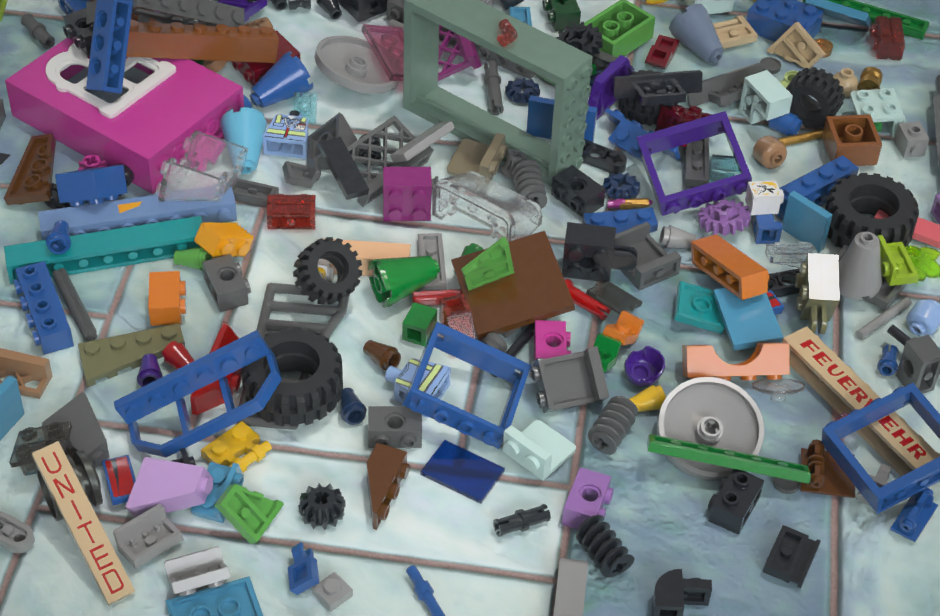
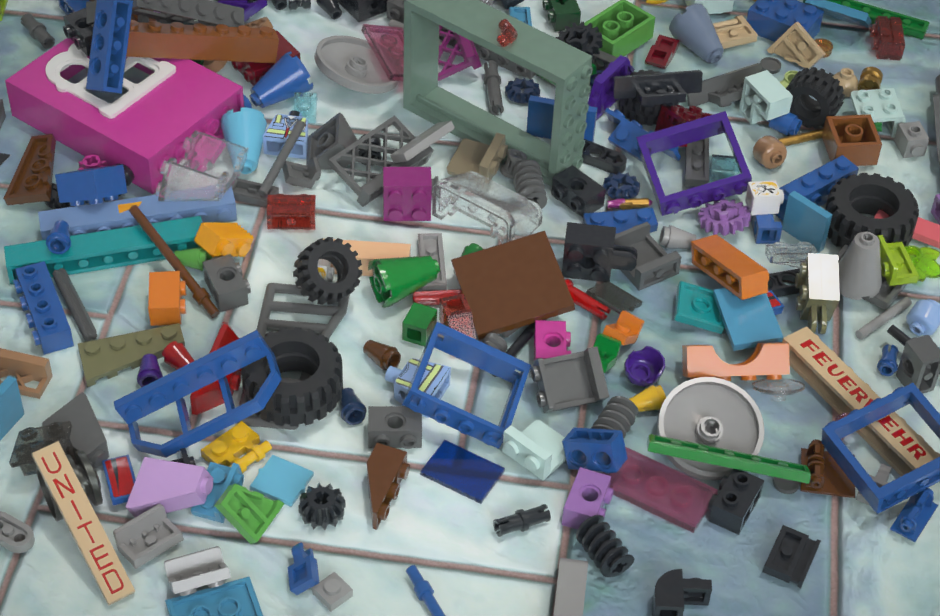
(200, 294): none -> reddish brown bar
(281, 158): none -> dark grey bar
(282, 480): none -> medium azure piece
(343, 168): black tile -> none
(489, 265): bright green wing -> none
(595, 449): none -> blue brick
(662, 490): none -> clear pink tile

